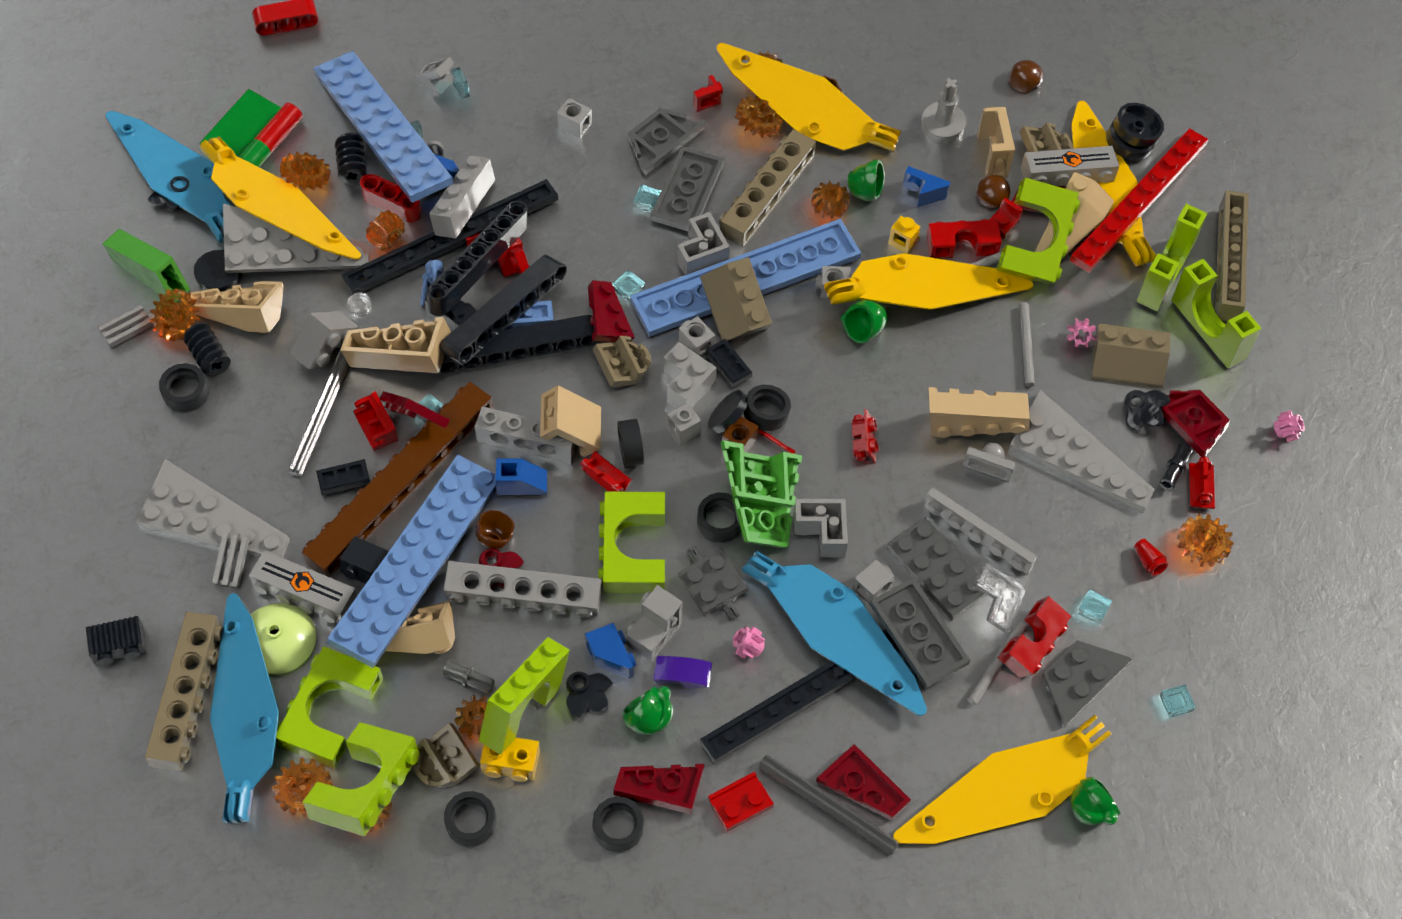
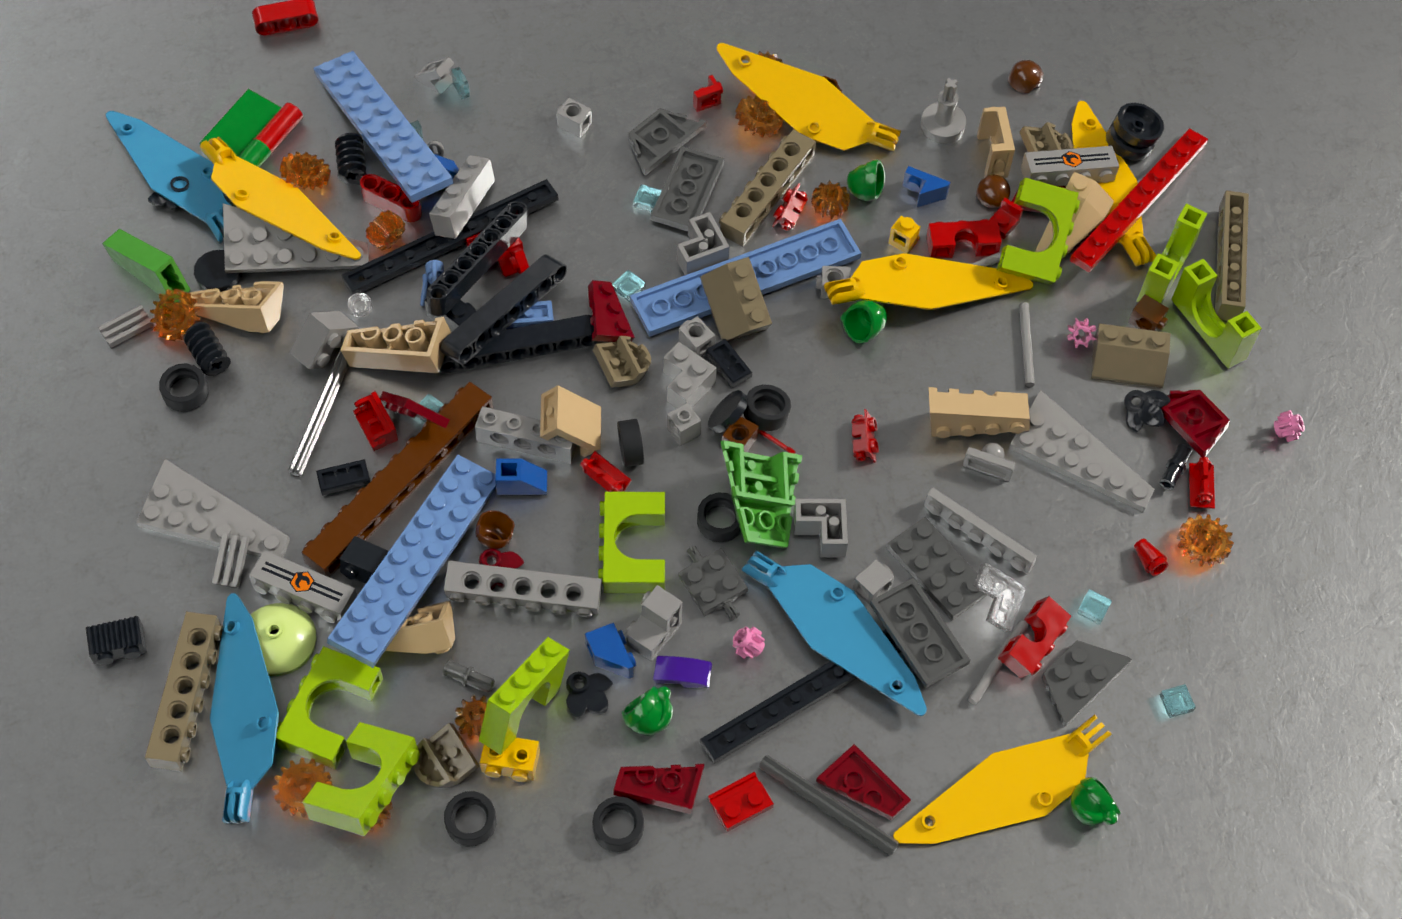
(784, 213): none -> red hinge
(1149, 315): none -> reddish brown brick

